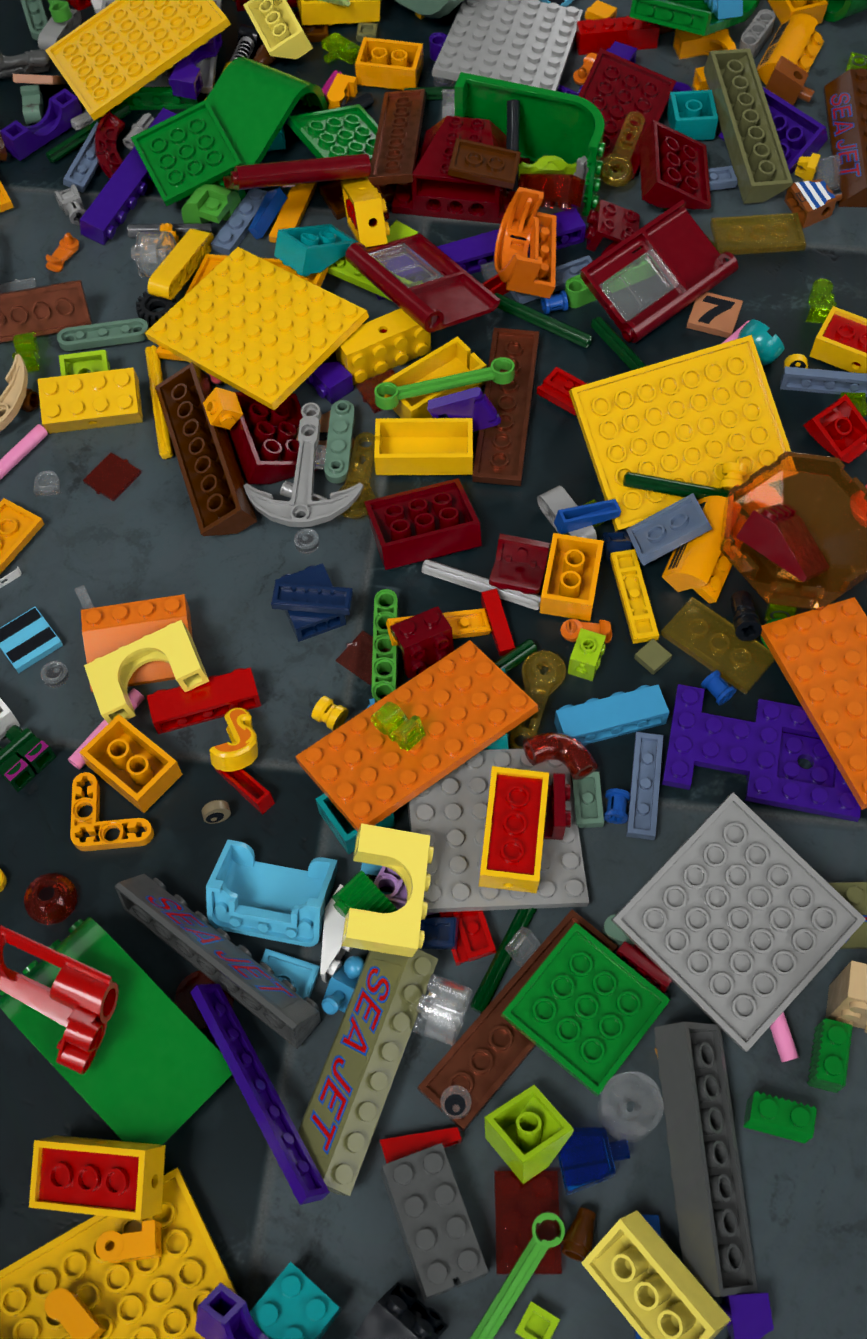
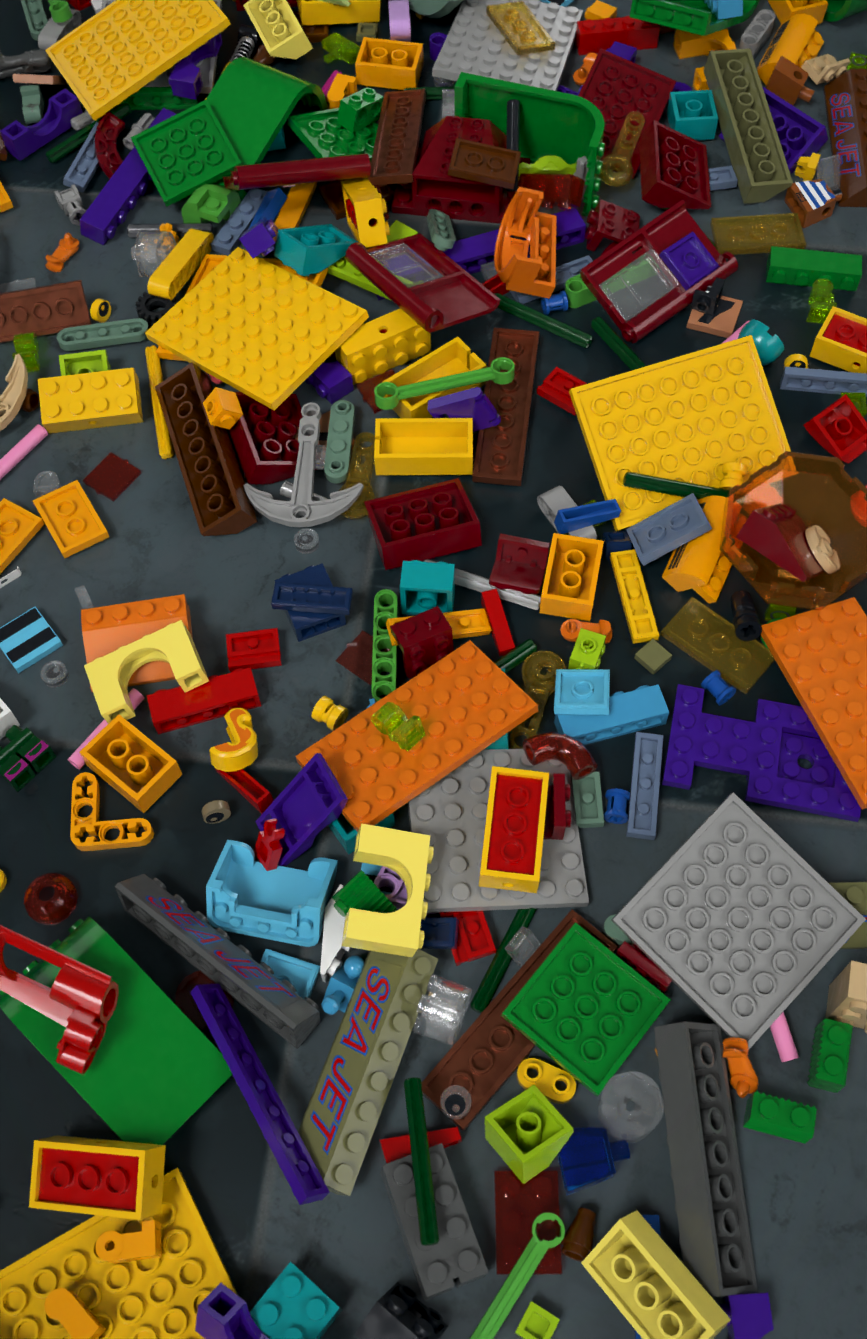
(71, 519): none -> light orange plate
(100, 310): none -> yellow tile
(253, 649): none -> red plate
(260, 238): none -> dark purple brick
(268, 847): none -> red plate
(305, 808): none -> dark purple slope
(360, 109): none -> green brick
(399, 20): none -> lavender beam
(421, 1162): none -> dark green axle
(427, 586): none -> teal brick
(440, 230): none -> sand green plate
(520, 28): none -> clear yellow tile
(546, 1080): none -> yellow plate
(582, 692): none -> medium azure tile
(689, 260): none -> dark purple tile
(708, 300): none -> black bracket
(742, 1073): none -> orange piece
(806, 266): none -> green brick
(820, 546): none -> tan tile
(825, 68): none -> tan bracket

